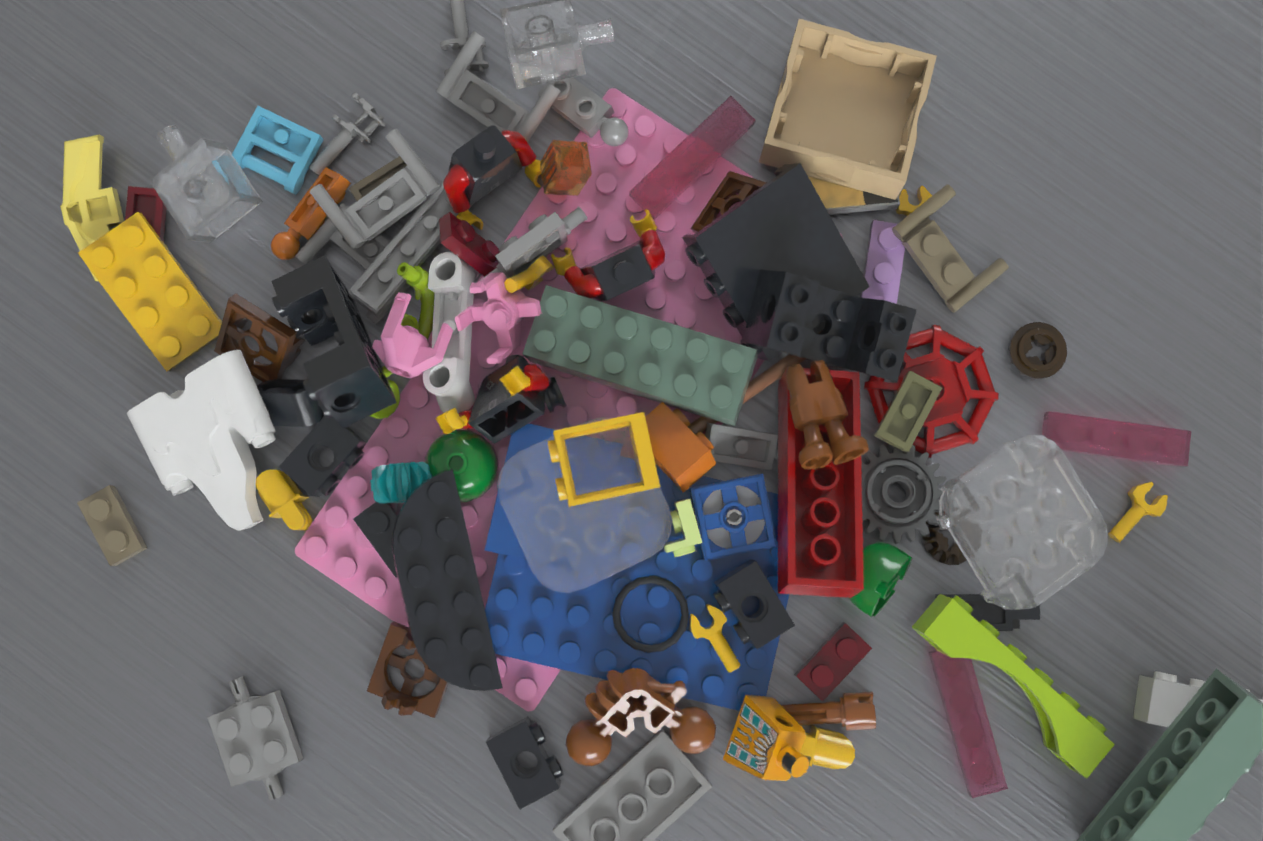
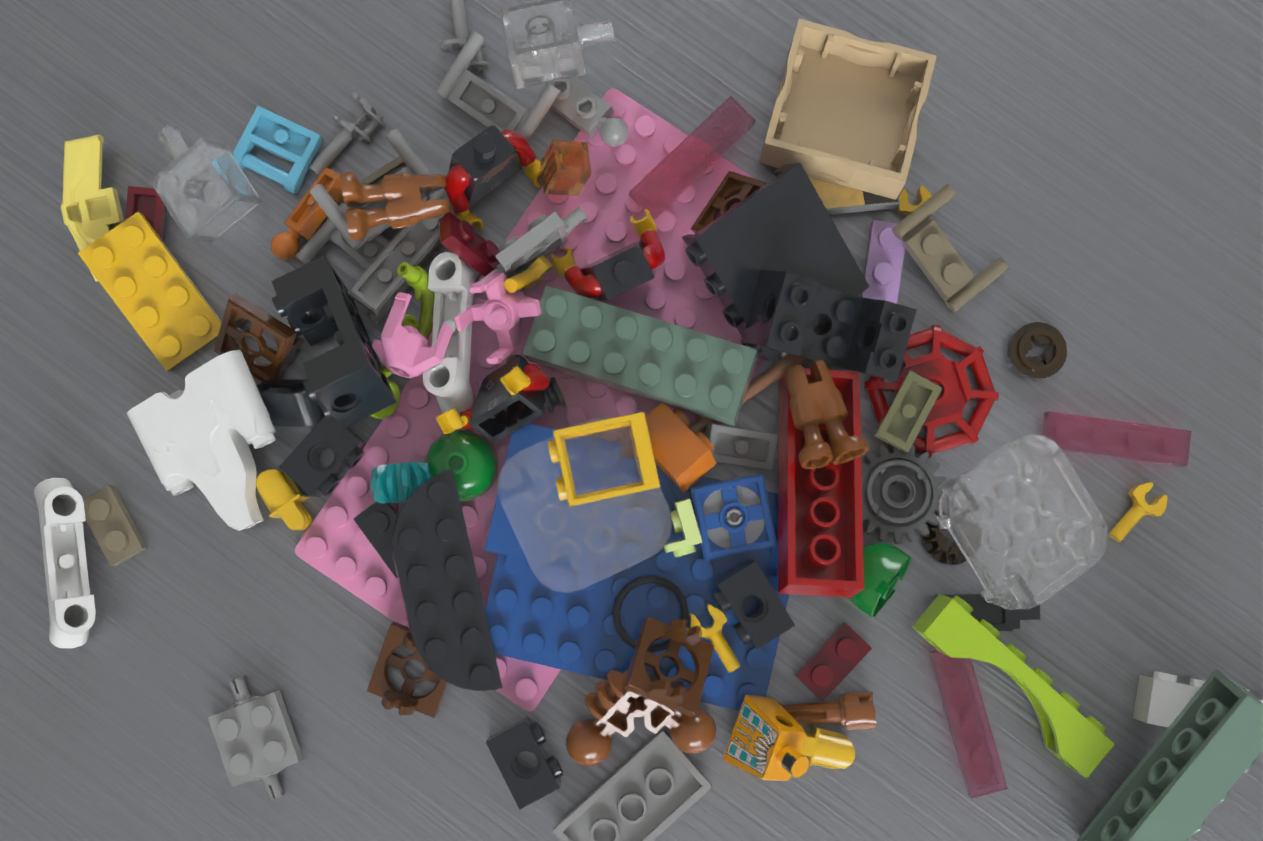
(65, 562): none -> white plate
(402, 197): none -> dark orange piece
(659, 691): none -> reddish brown piece

